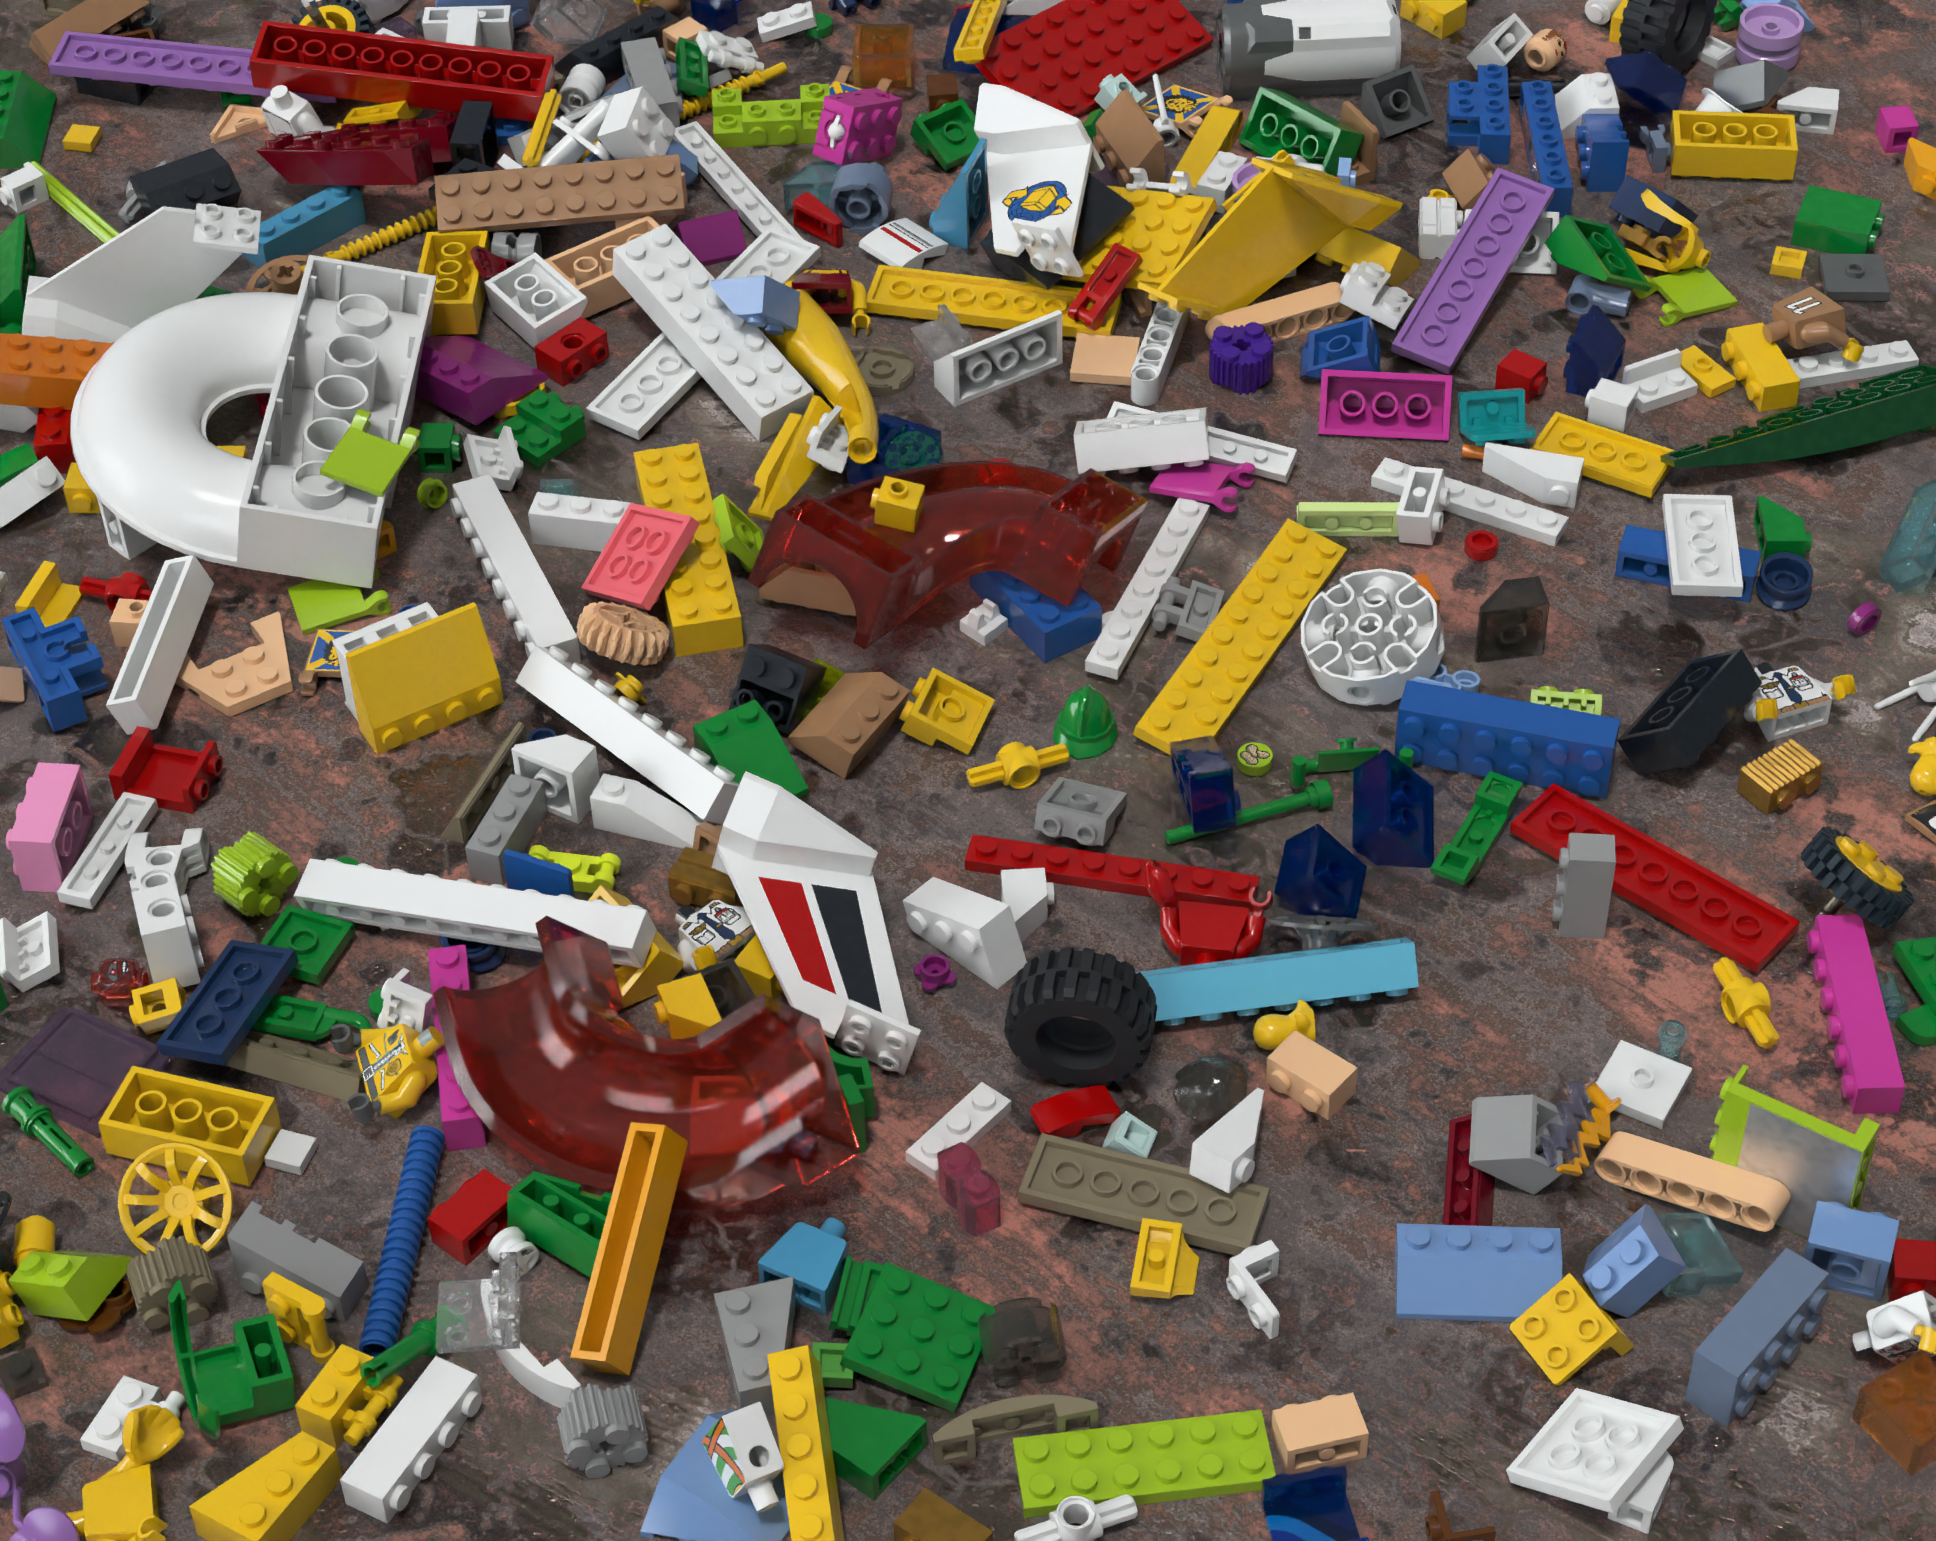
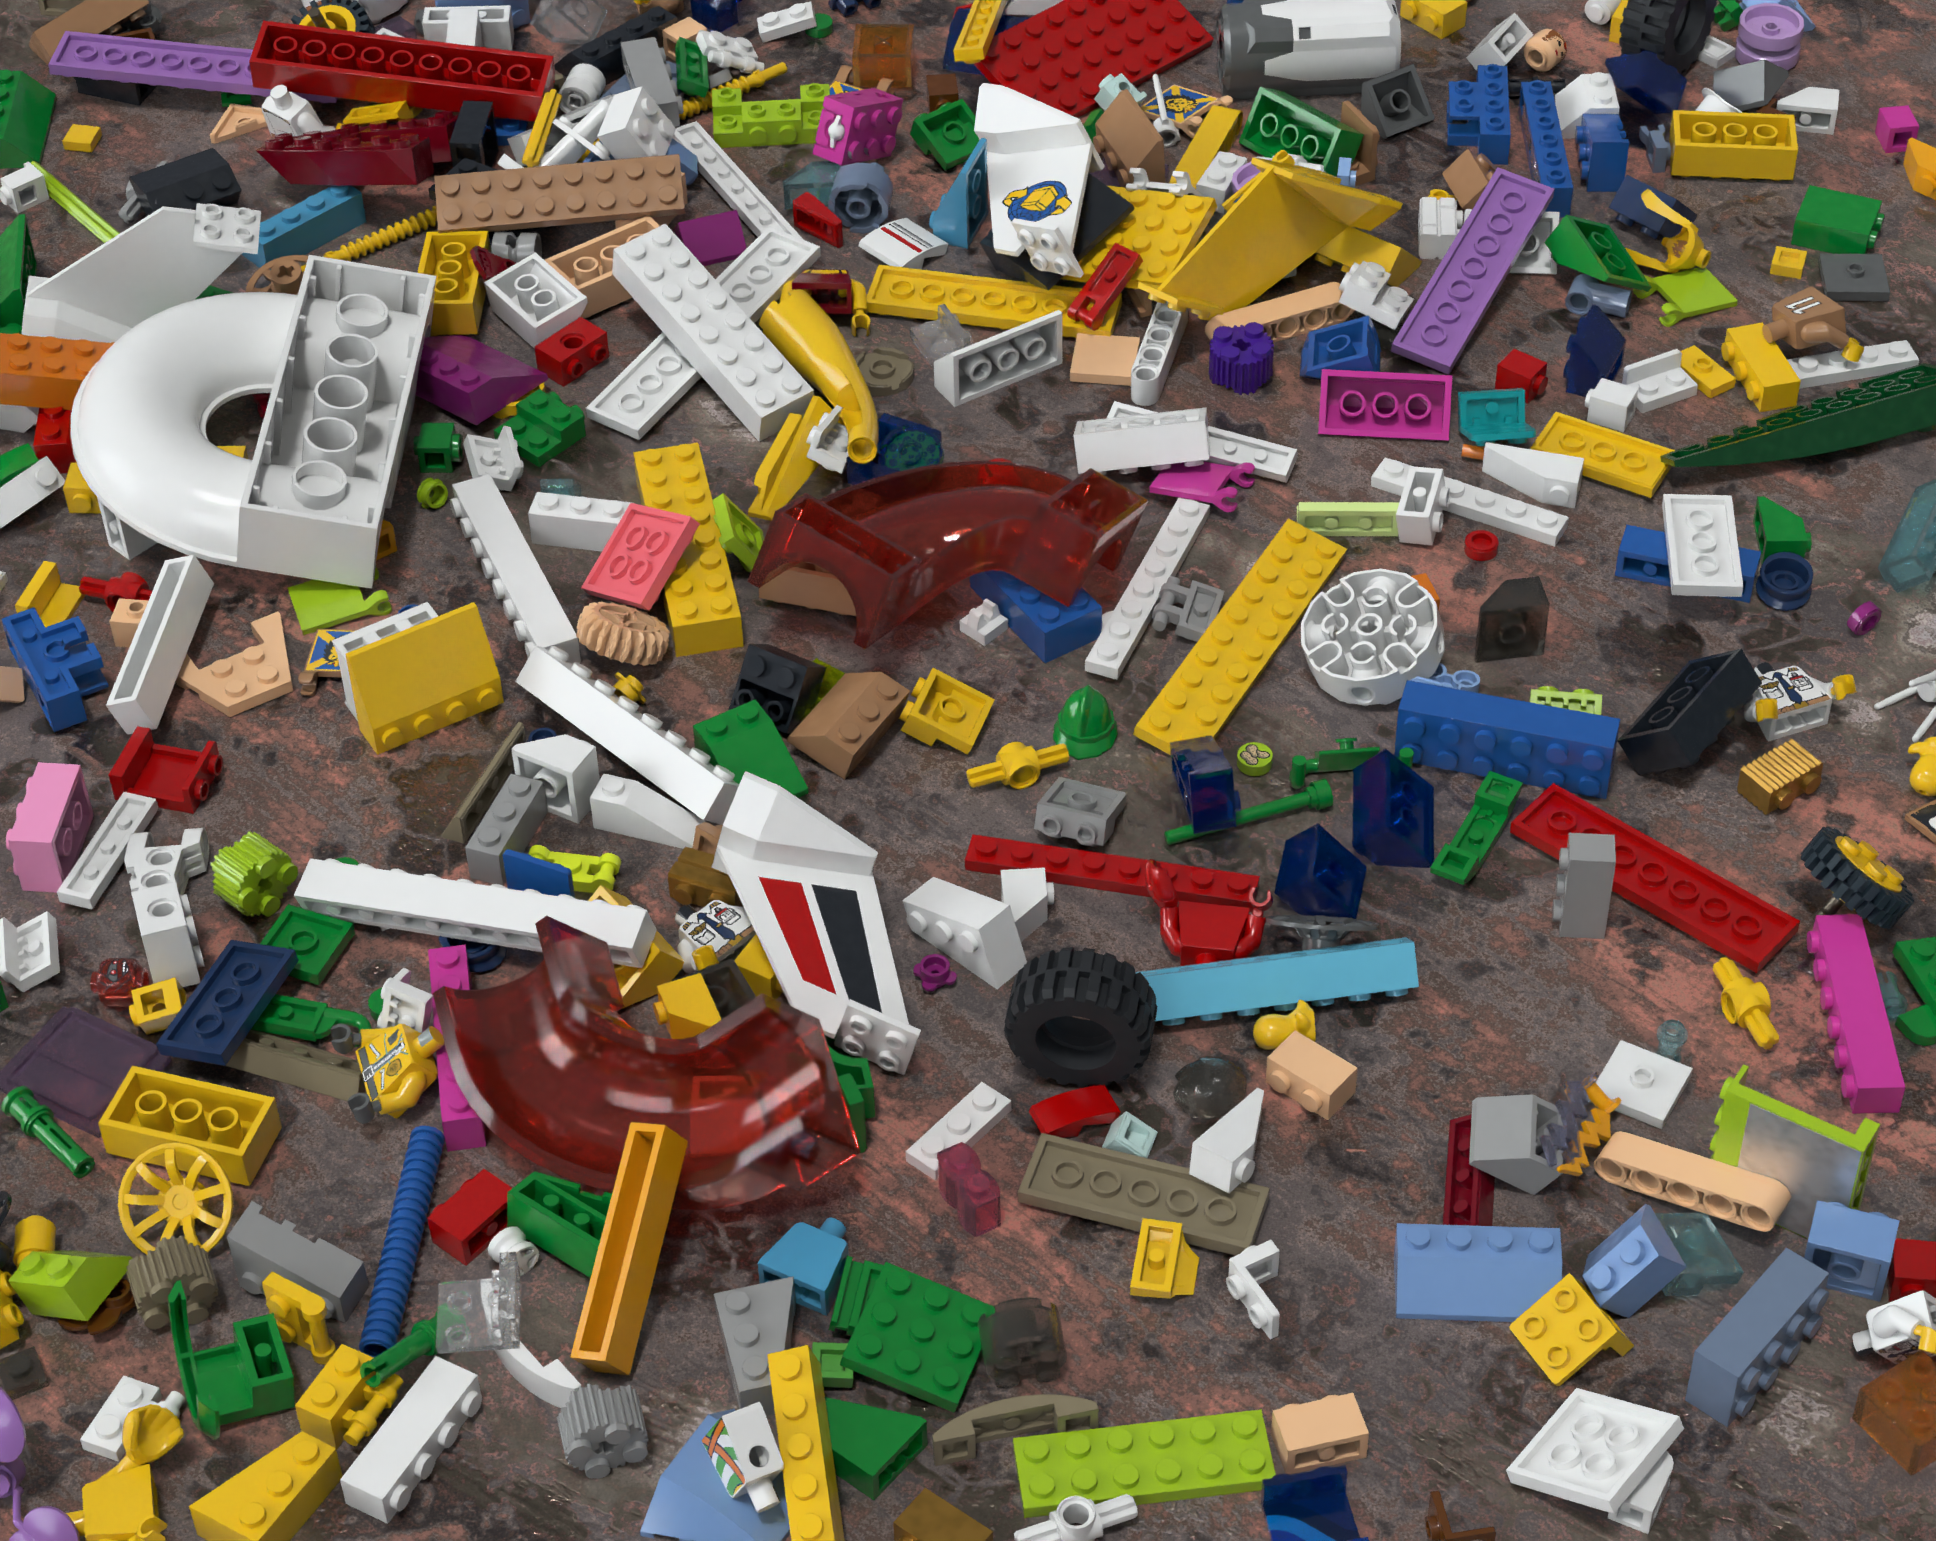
(291, 1152): white tile -> none
(366, 459): lime flag -> none
(760, 302): medium blue slope -> none
(898, 503): yellow brick -> none
(1639, 238): pearl gold plate -> none

